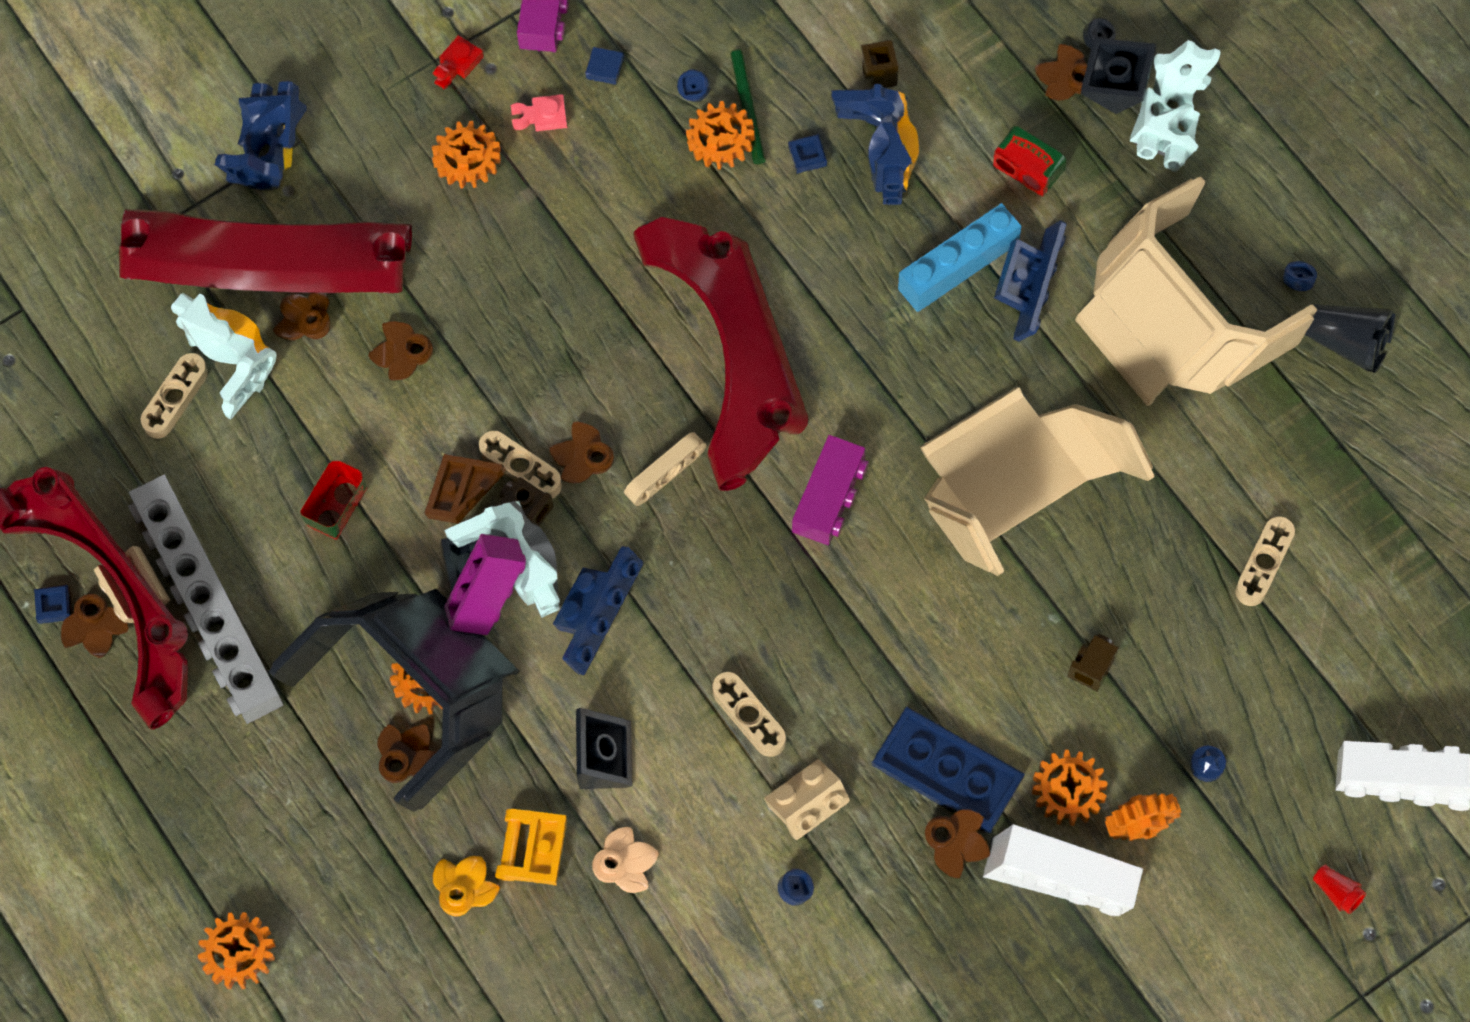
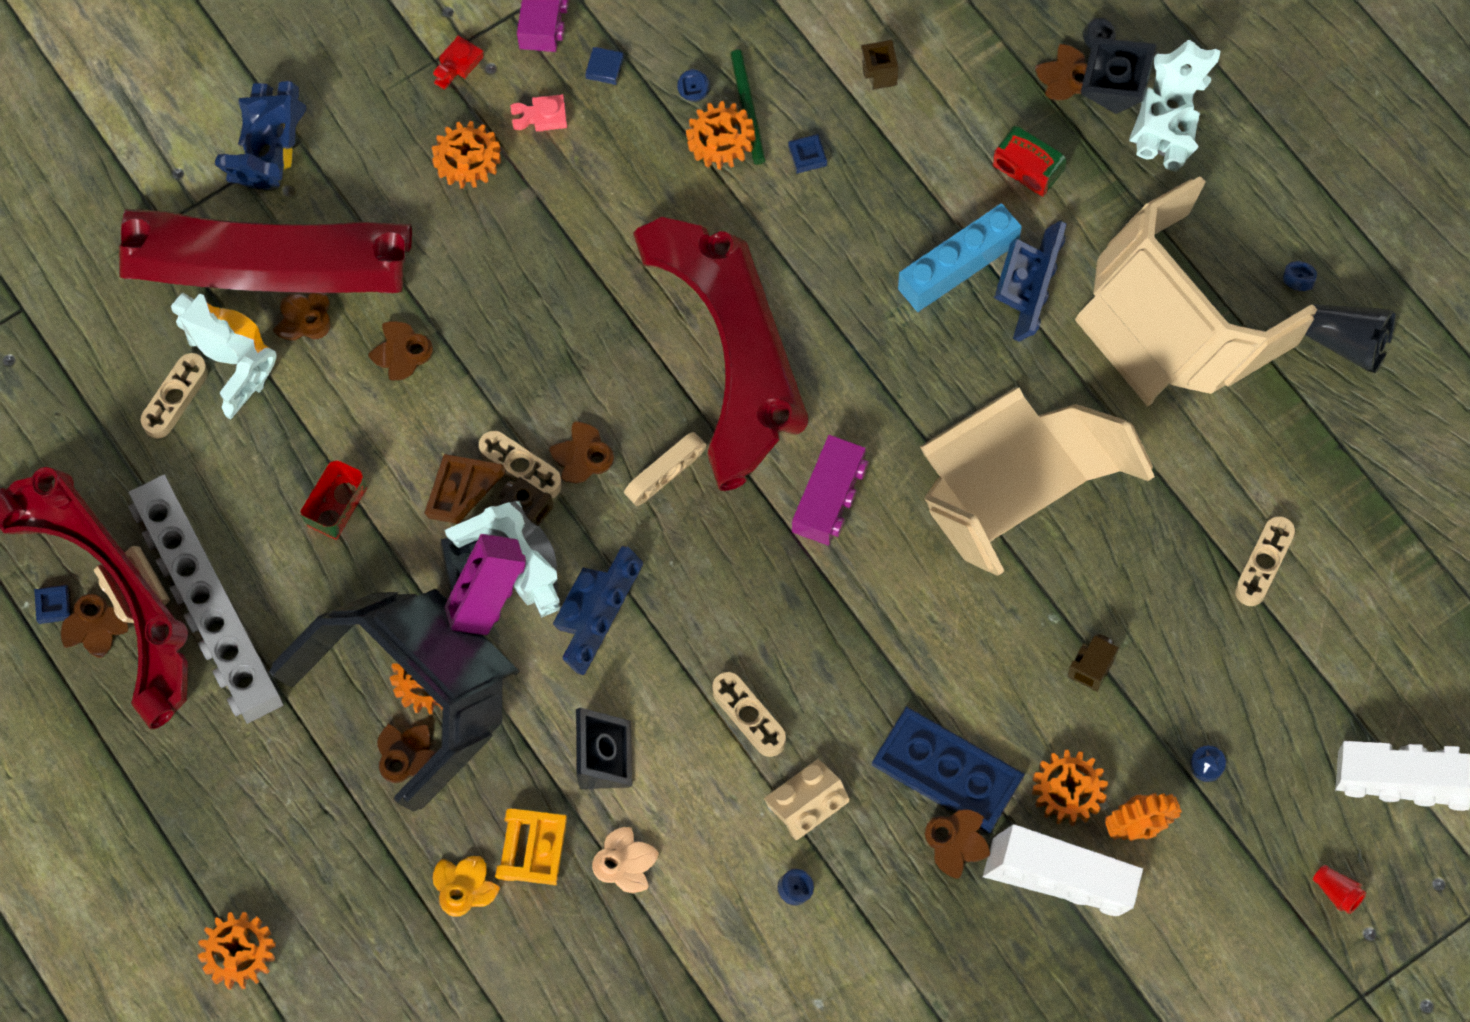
(894, 142): dark blue hips -> none

